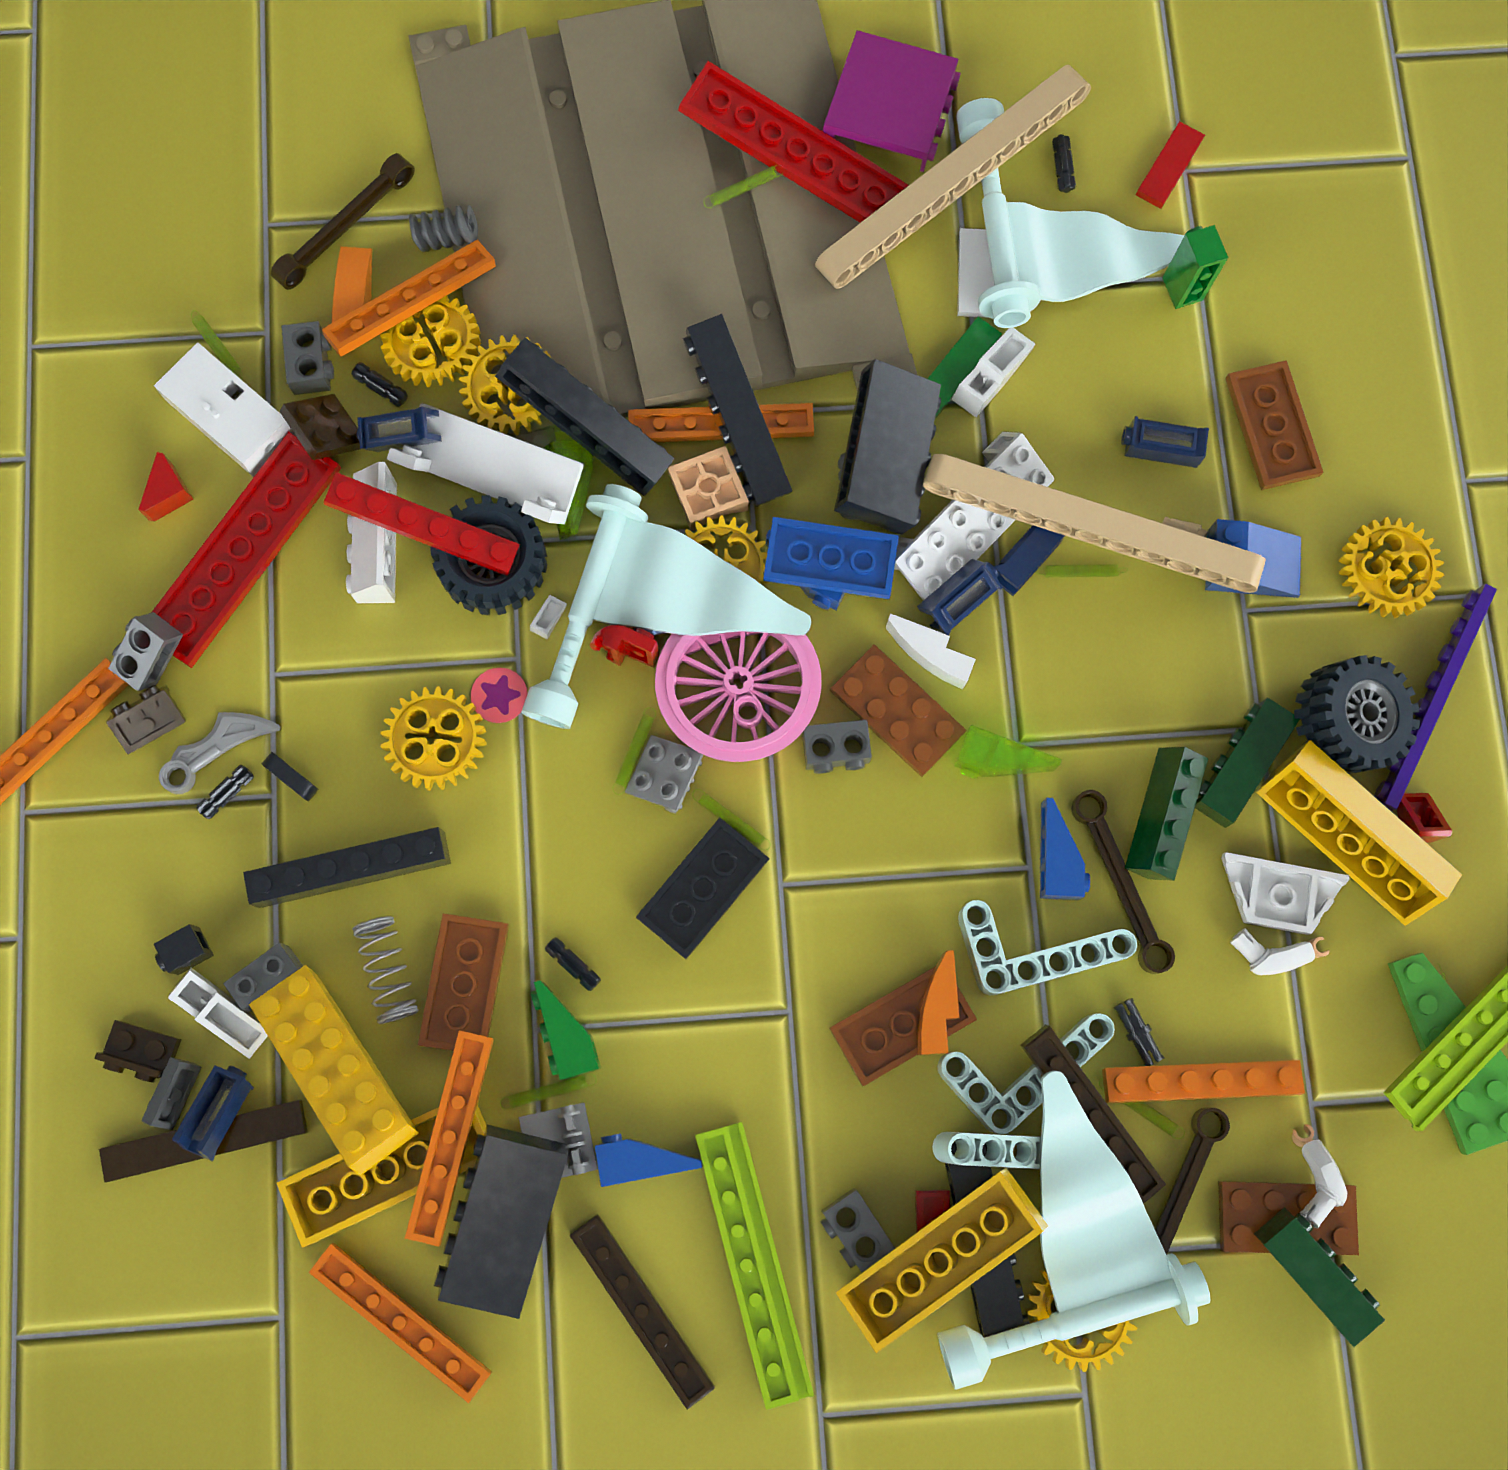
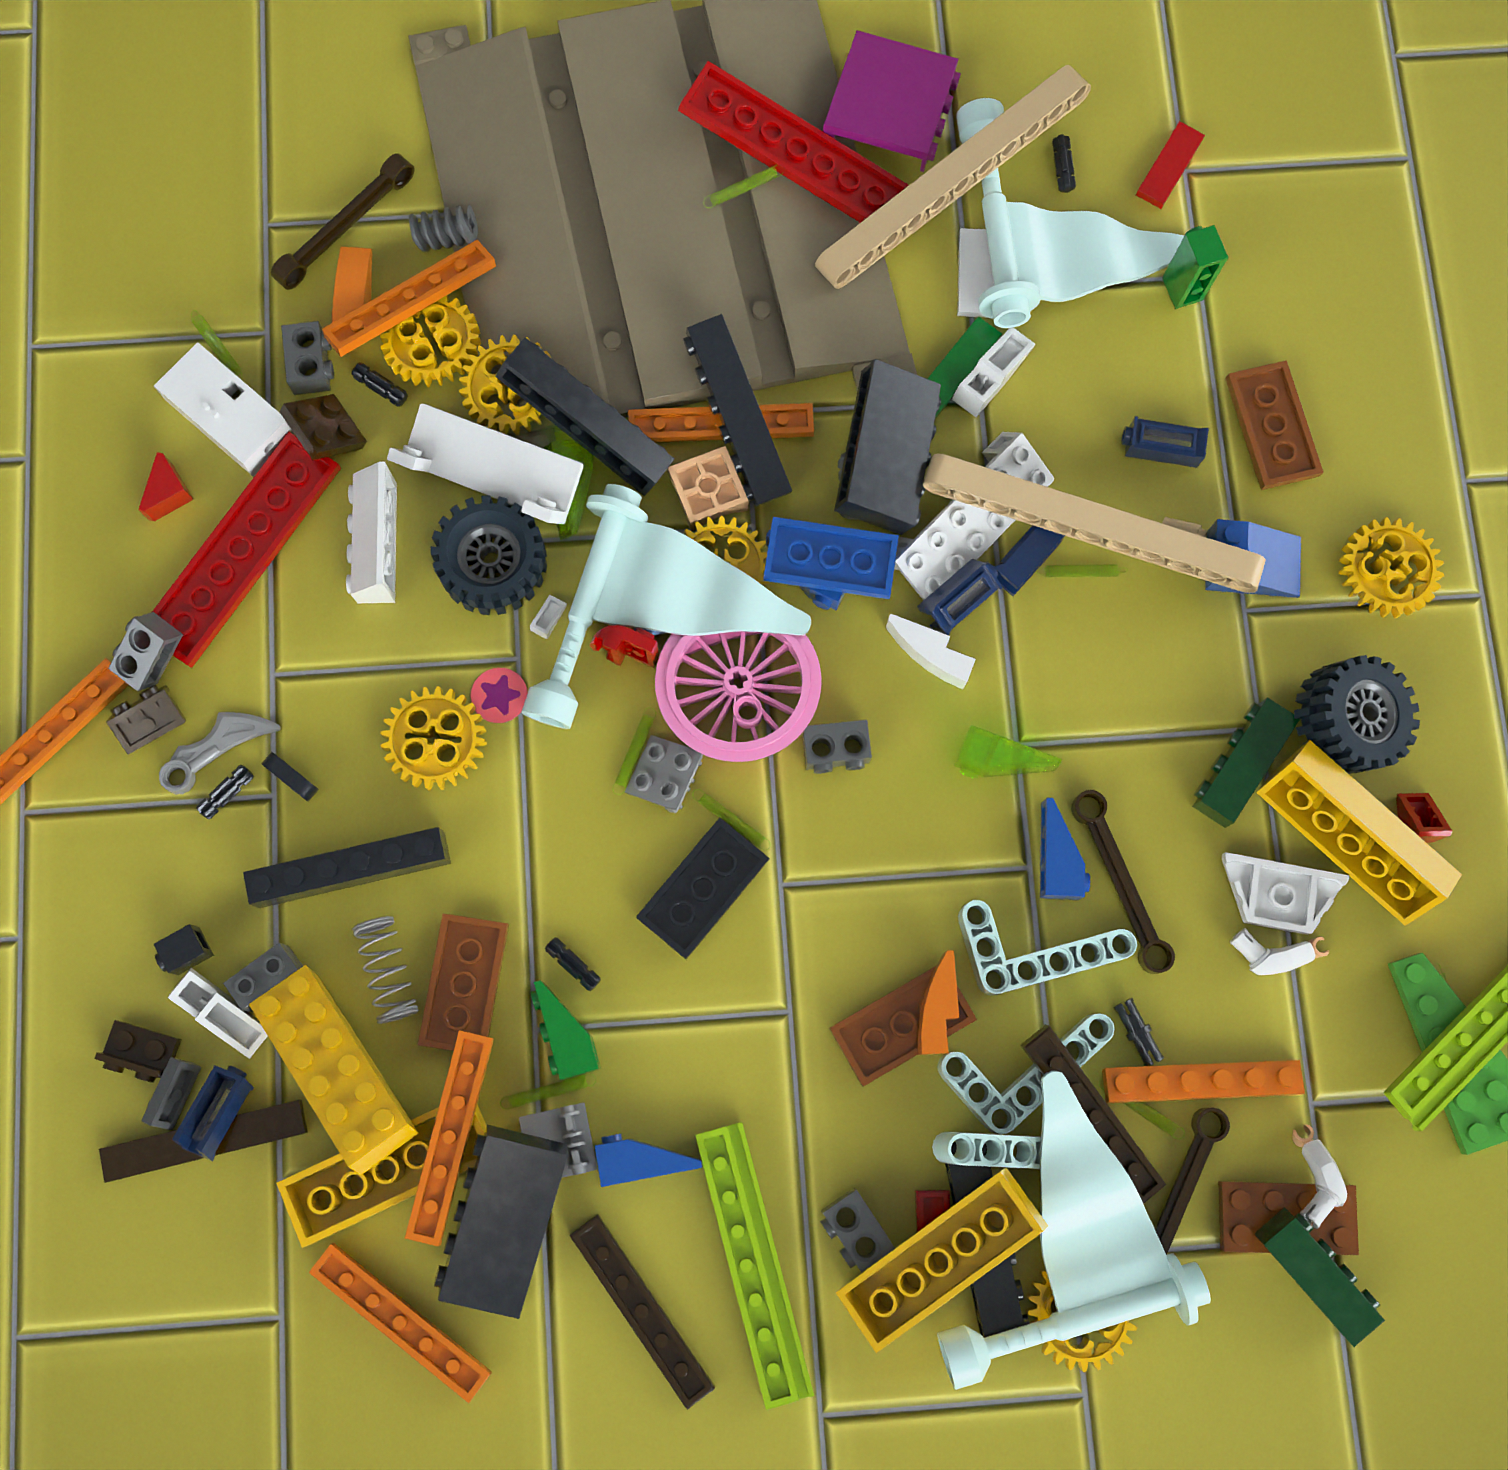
(396, 429): dark blue window -> none
(421, 524): red plate -> none
(898, 710): dark orange plate -> none
(1166, 813): dark green brick -> none
(1439, 687): dark purple plate -> none

